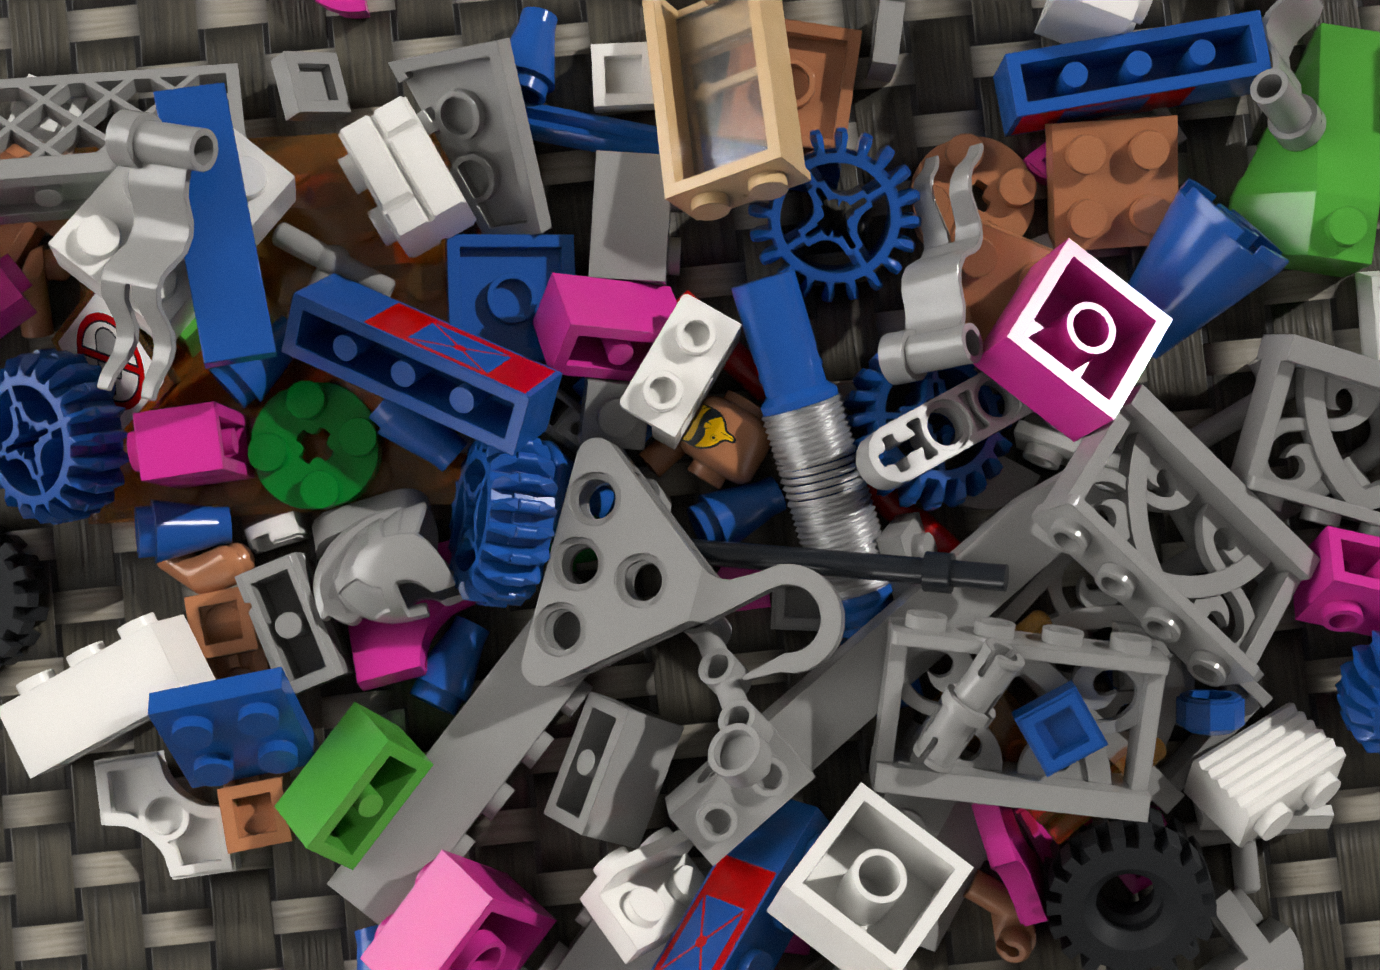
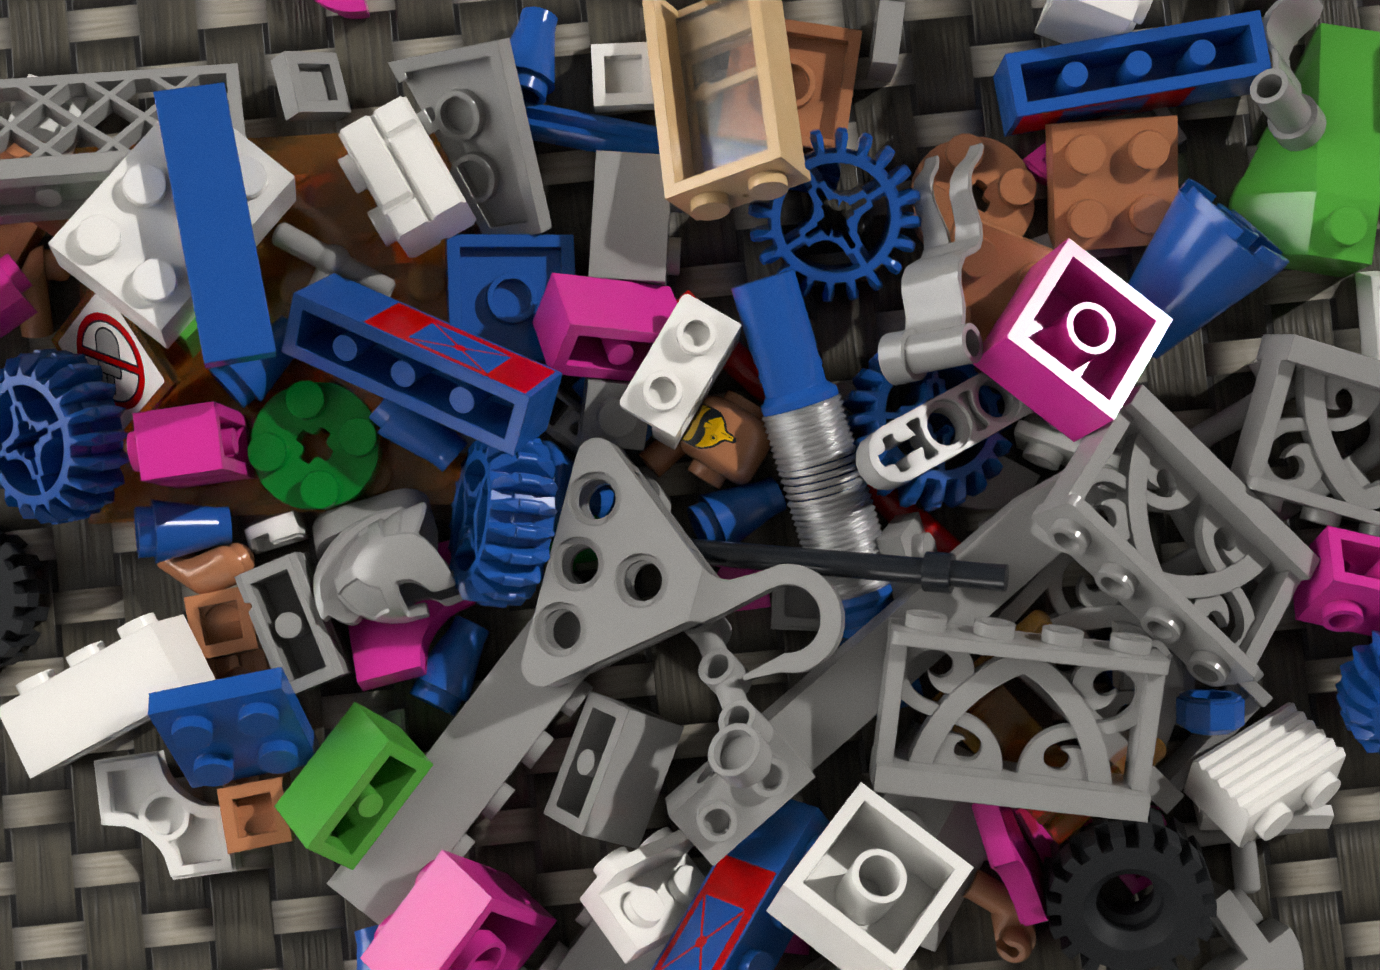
(163, 228): light grey flag -> none
(968, 705): light grey pin -> none
(1059, 728): blue tile -> none

